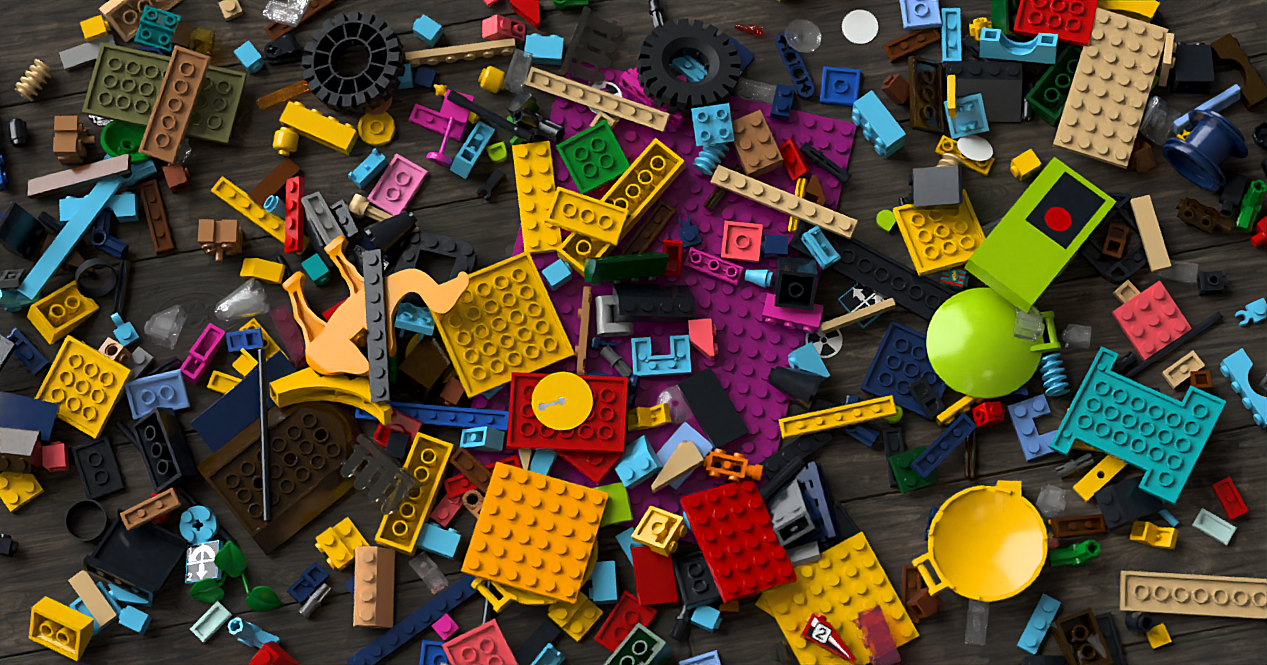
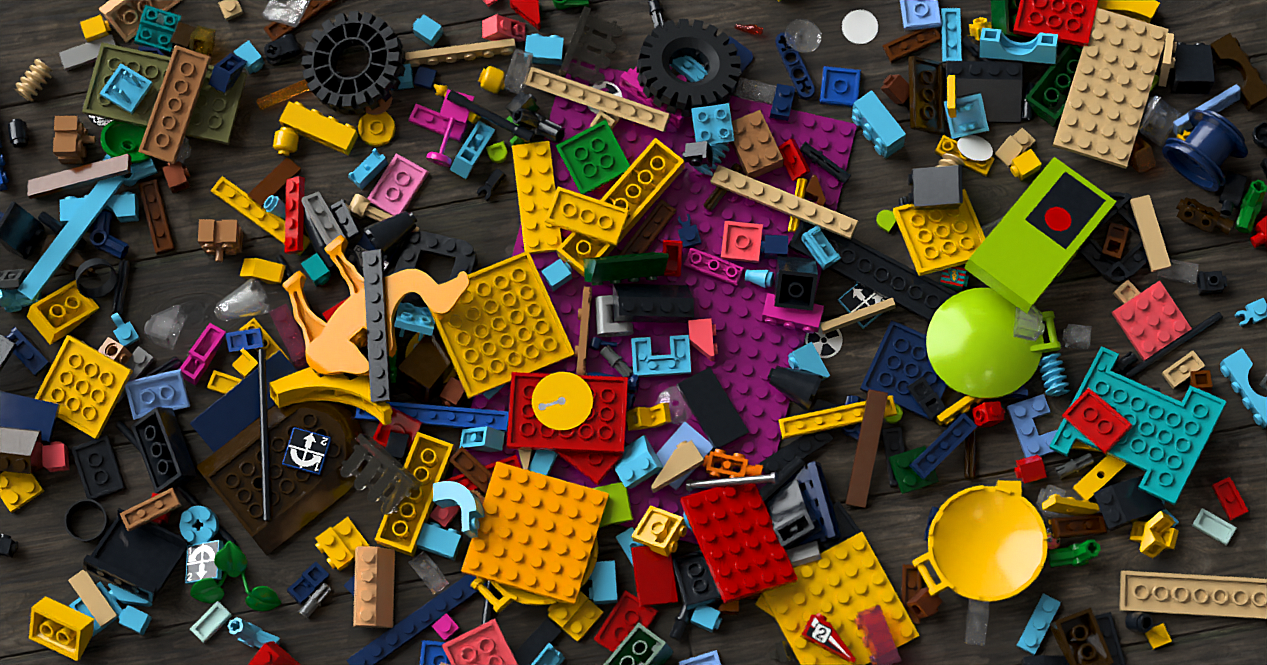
(126, 88): none -> medium azure plate
(227, 72): none -> dark blue slope
(306, 451): none -> tile
(454, 494): none -> arch
(698, 154): none -> black brick
(773, 477): none -> flat silver bar
(866, 448): none -> reddish brown tile
(1014, 146): none -> tan slope
(1030, 469): none -> red brick
(1069, 506): none -> yellow tile
(1097, 421): none -> red tile
(1152, 541): none -> yellow slope

